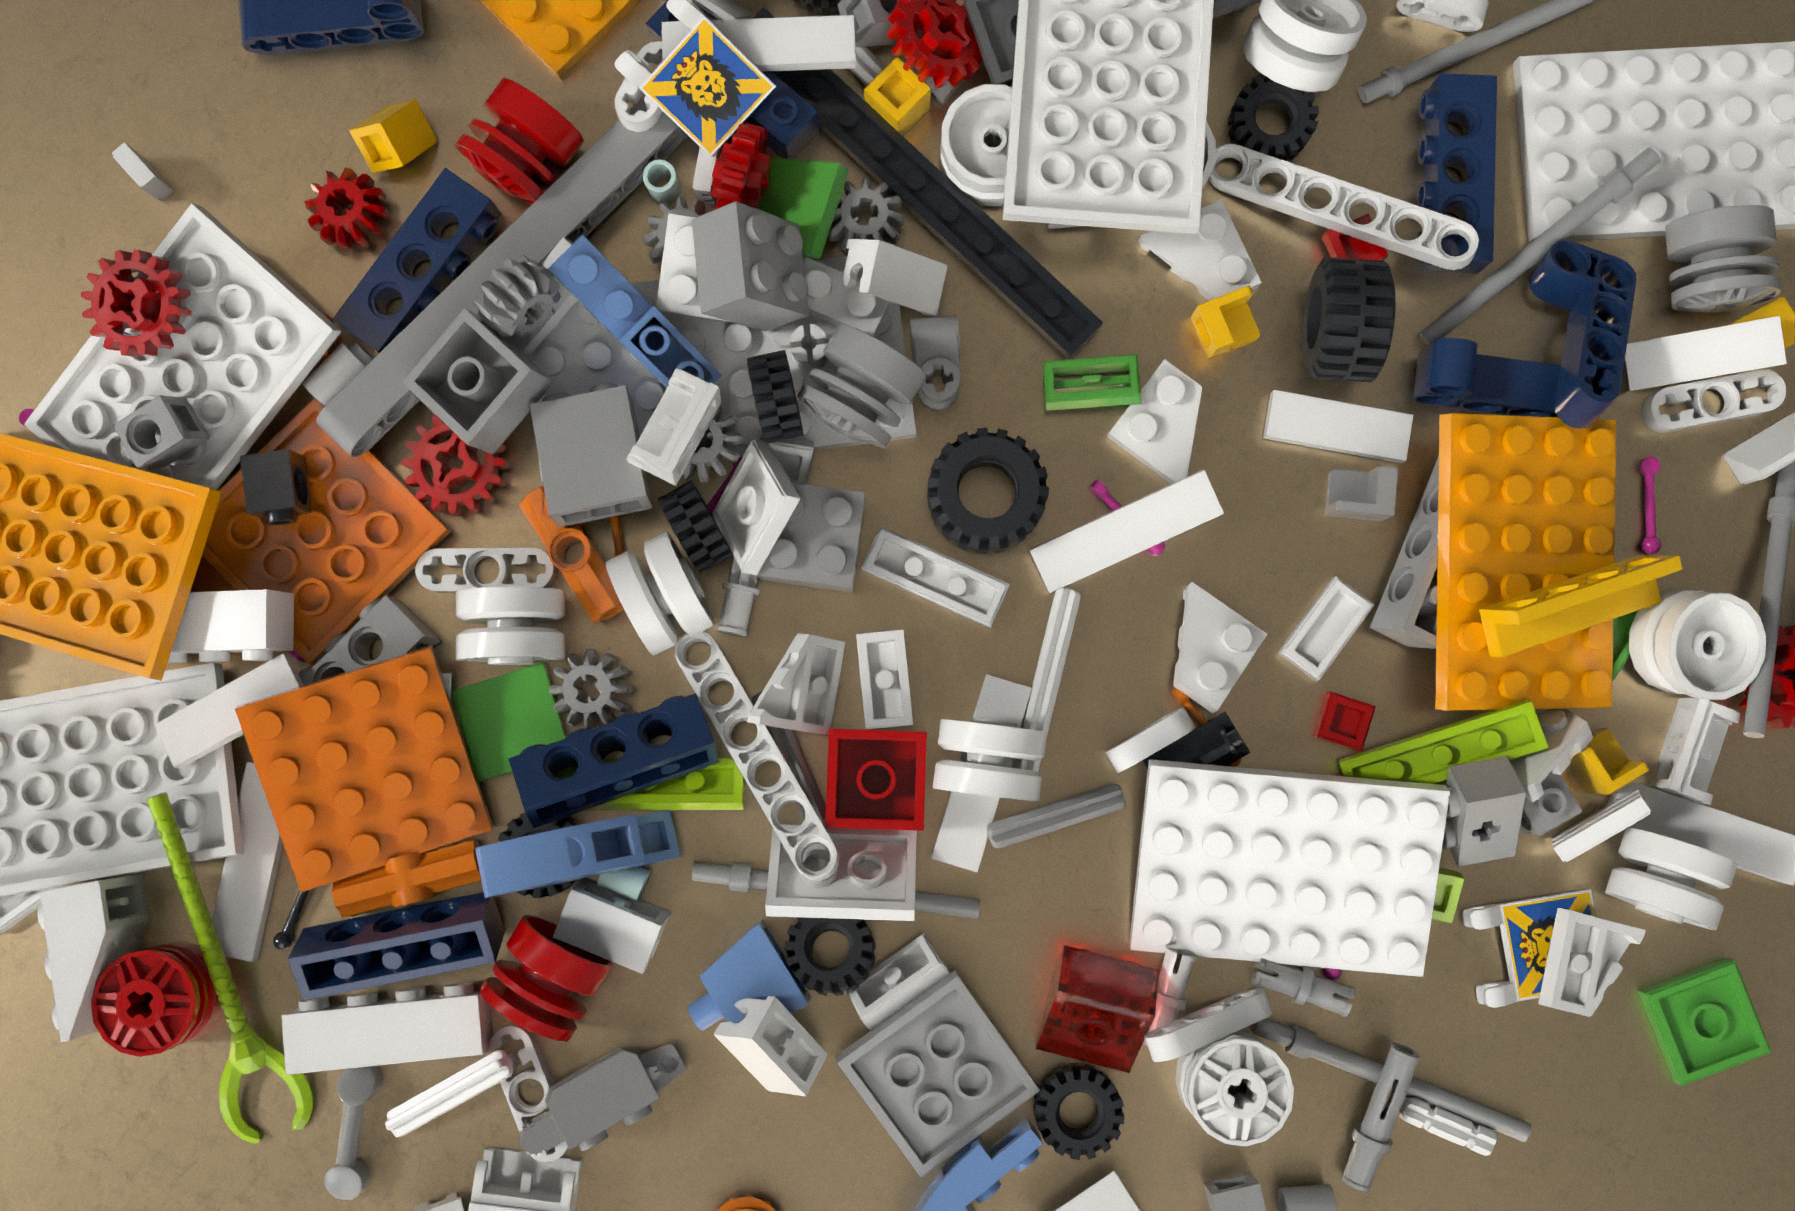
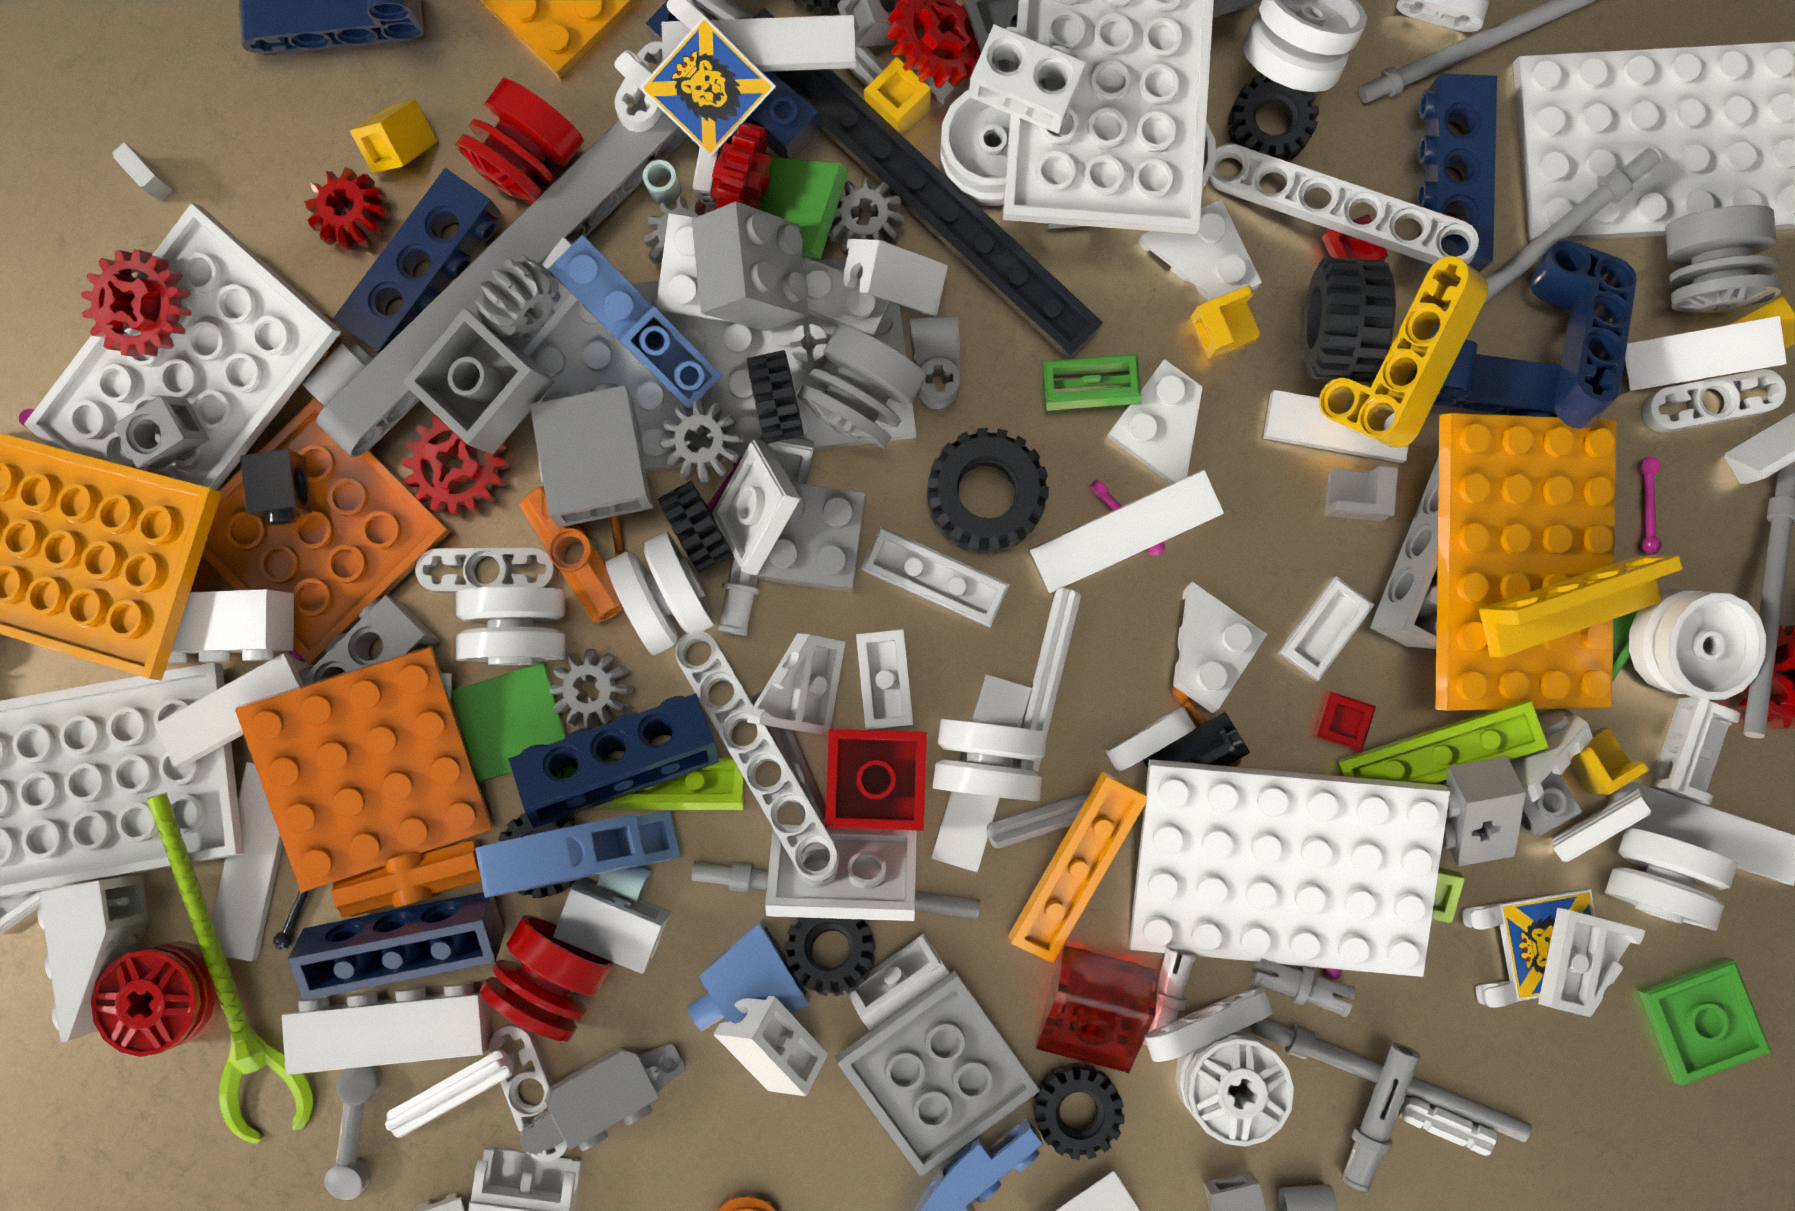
(676, 426): white hinge -> none
(1020, 90): none -> white brick
(1077, 867): none -> light orange plate
(1411, 351): none -> yellow beam

